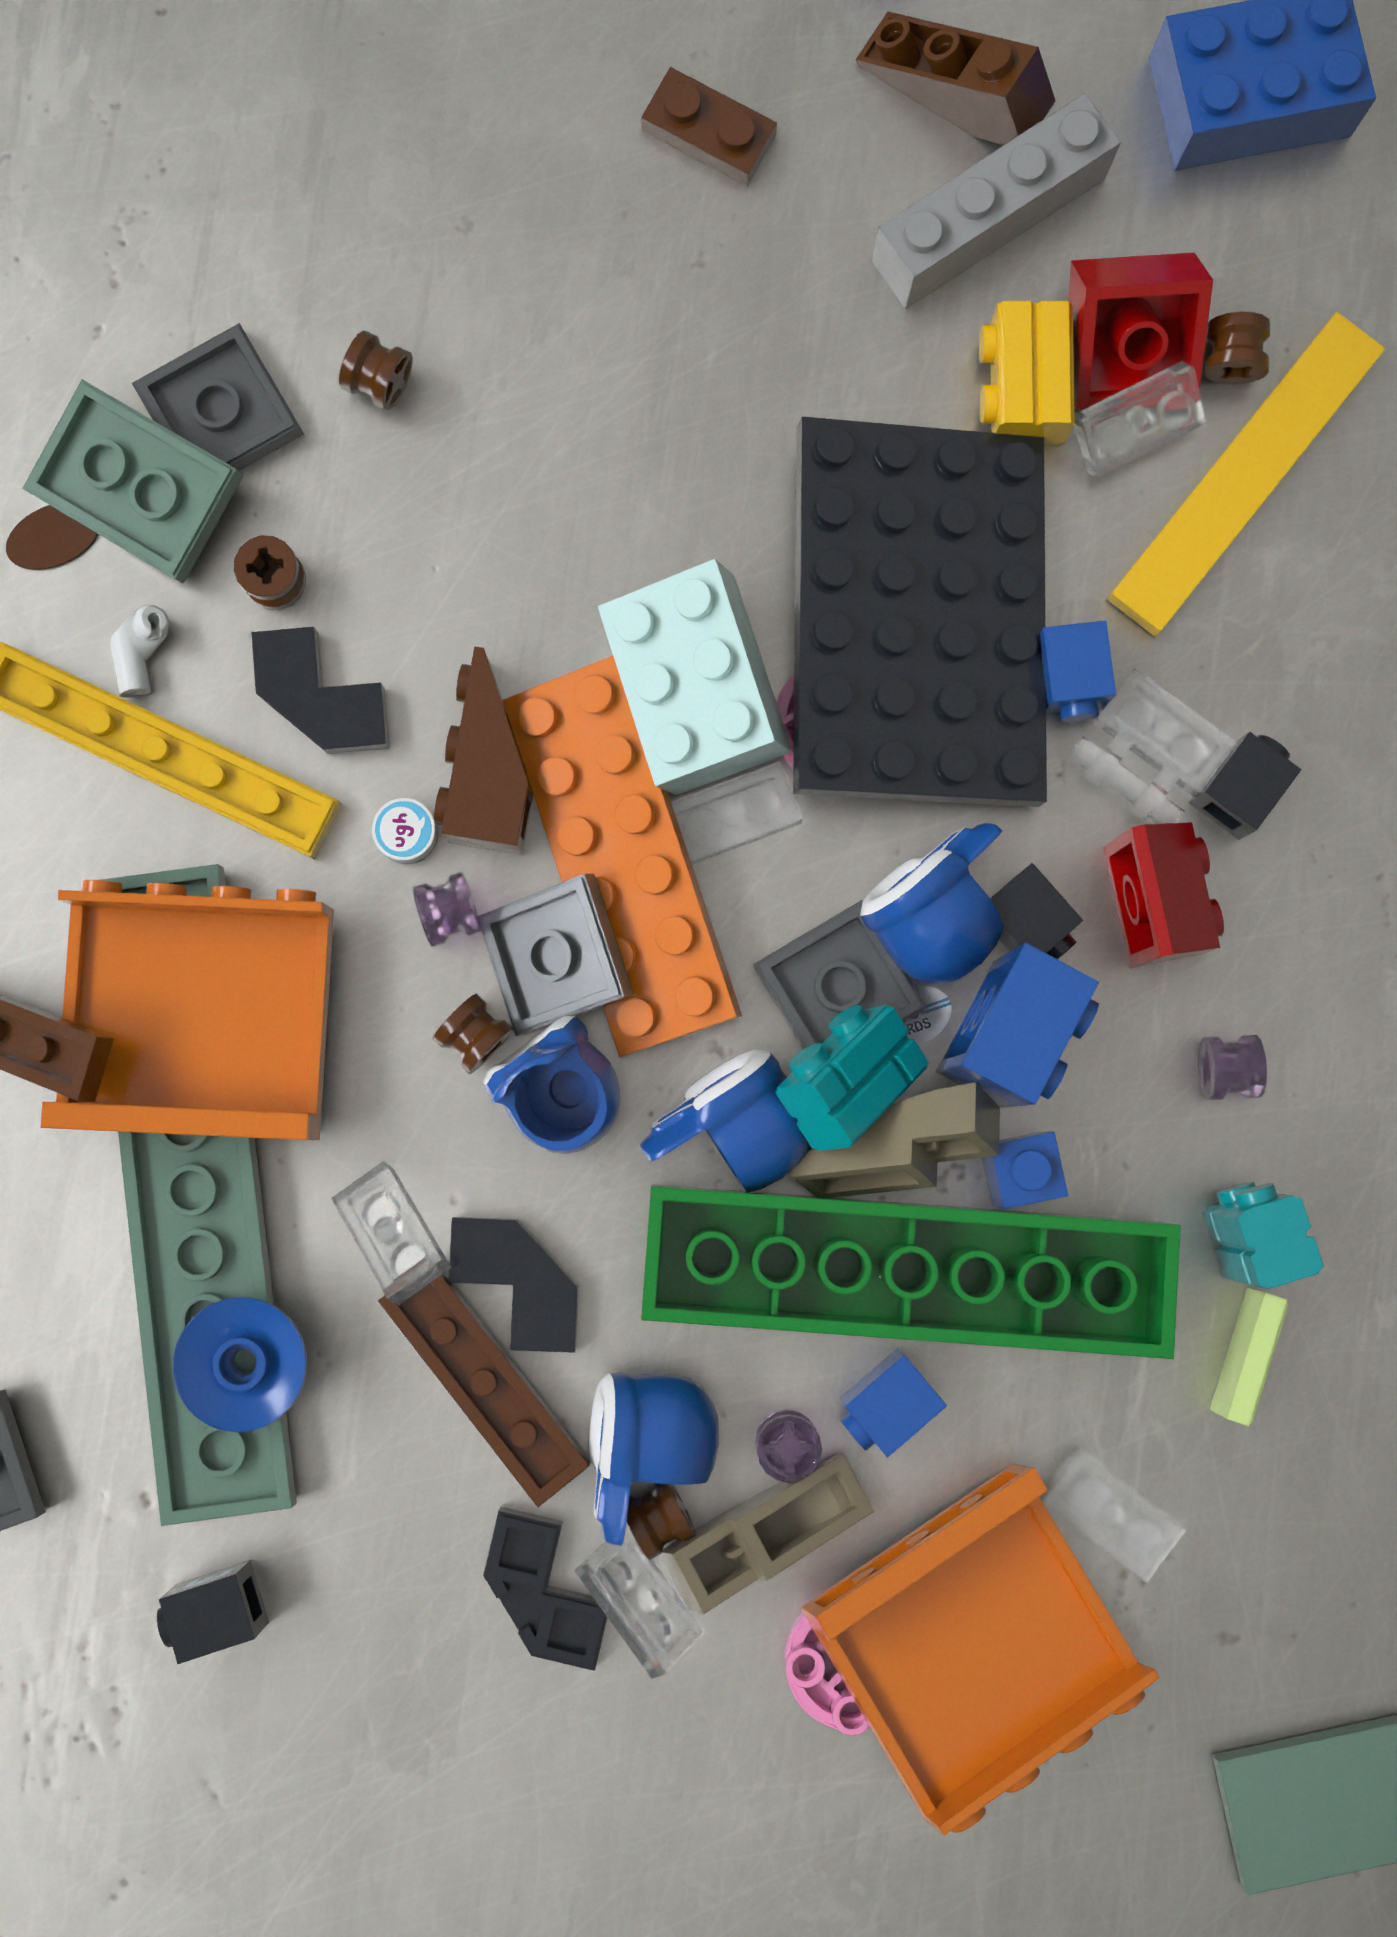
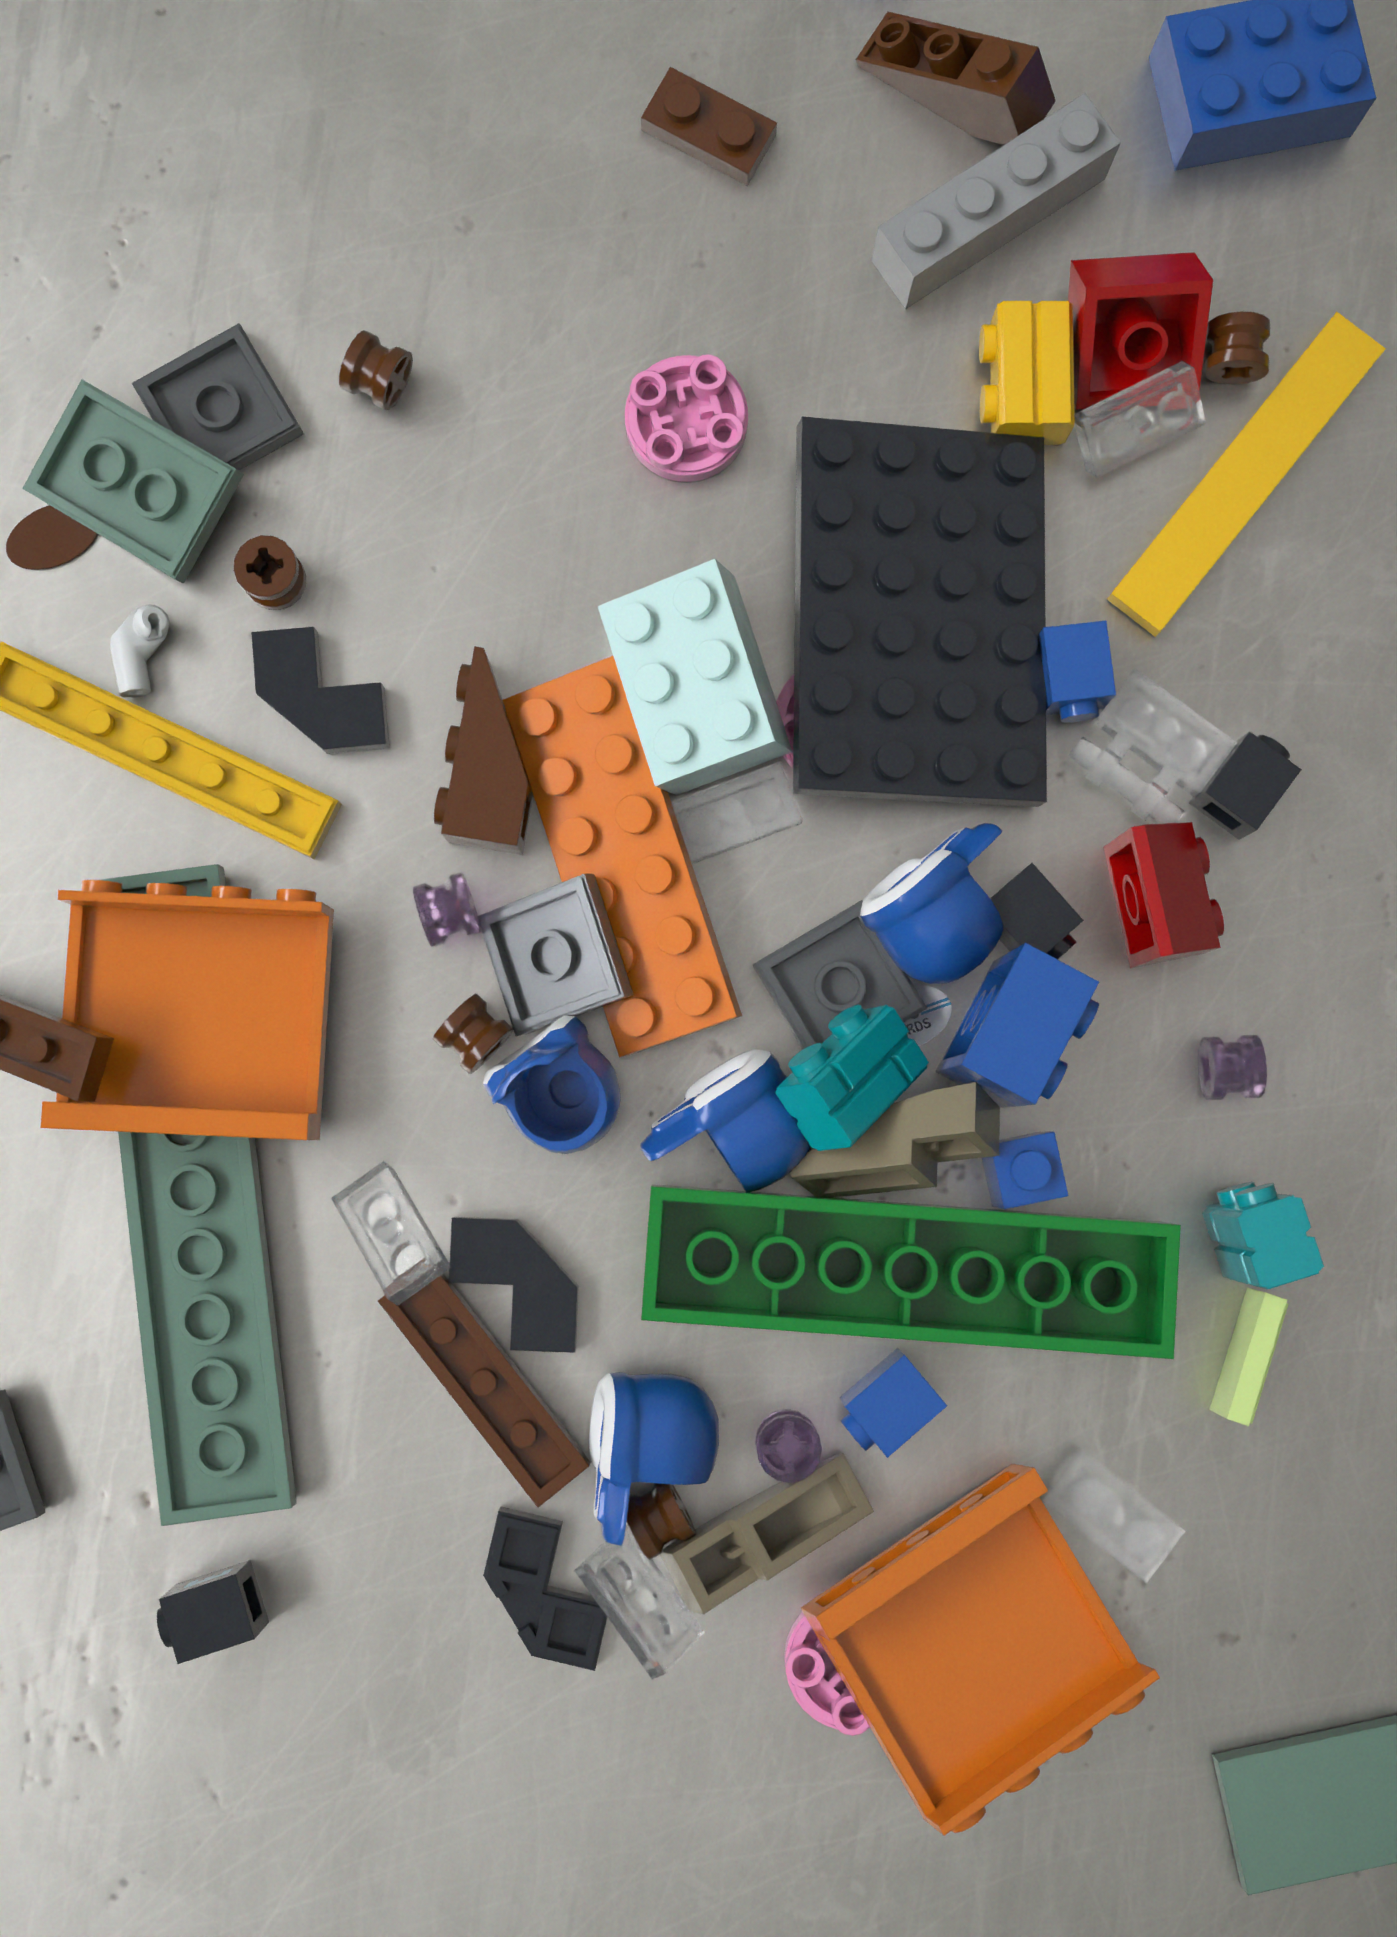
(207, 1367): blue dish -> none
(404, 830): white tile -> none
(686, 417): none -> bright pink tile

